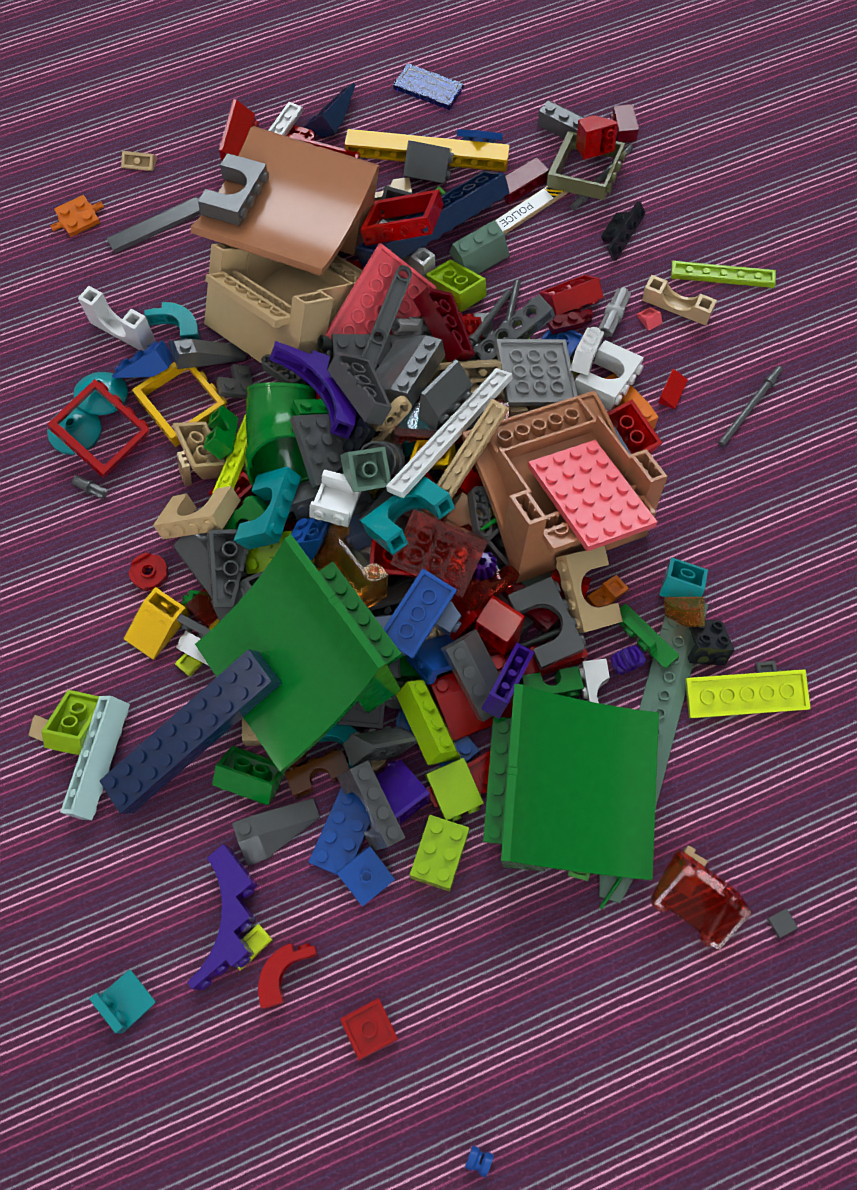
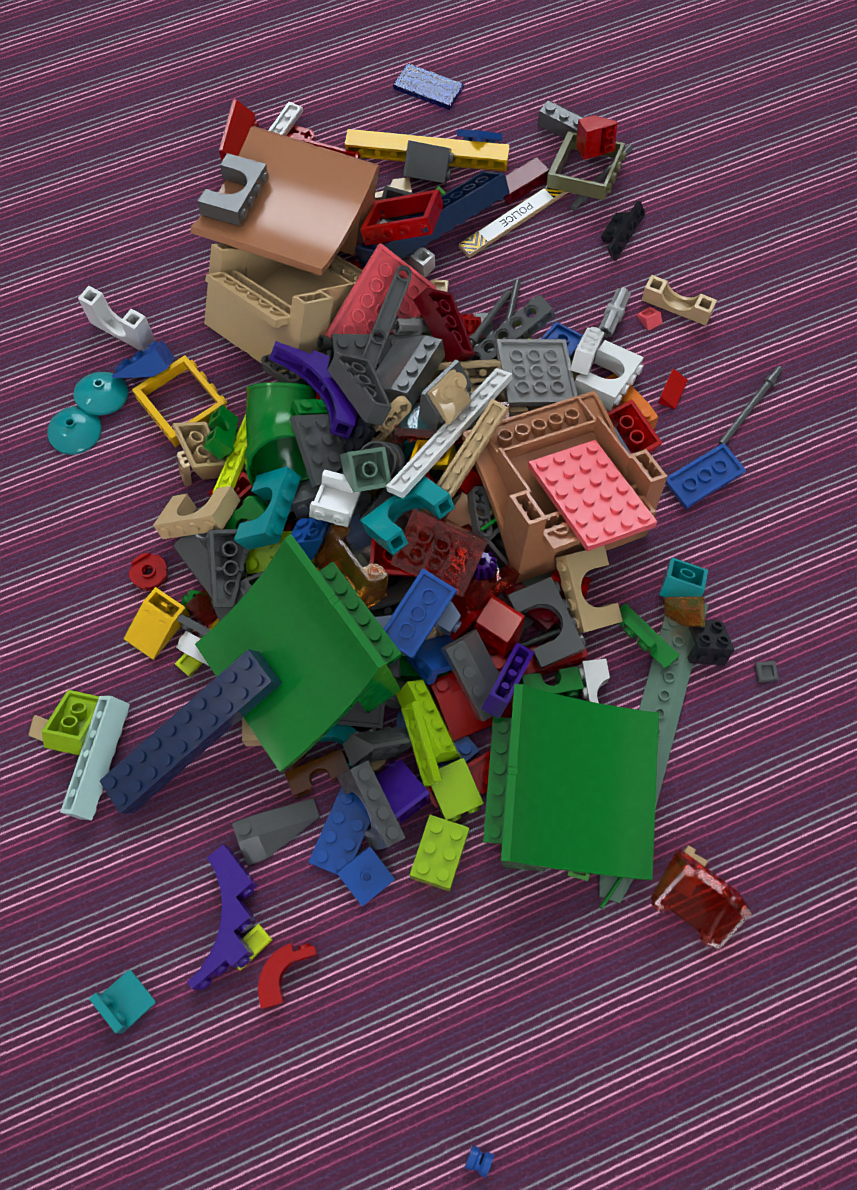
(77, 215): orange plate -> none
(84, 454): red window -> none
(89, 486): dark grey axle -> none
(138, 161): tan slope -> none
(154, 225): dark grey tile -> none
(177, 315): teal arch -> none
(196, 353): dark grey wedge -> none
(235, 386): dark grey plate -> none
(248, 775): green slope -> none
(332, 114): dark blue wedge -> none
(369, 1029): red plate -> none
(421, 744): none -> lime tile
(450, 395): none -> tan slope
(461, 282): lime slope -> none
(481, 248): sand green slope -> none
(569, 321): dark red hinge -> none
(573, 294): red slope -> none
(608, 592): orange slope -> none
(627, 124): brick -> none
(628, 659): dark purple gear -> none
(704, 475): none -> blue plate
(723, 274): lime tile -> none
(747, 693): neon yellow plate -> none
(782, 923): dark grey tile -> none

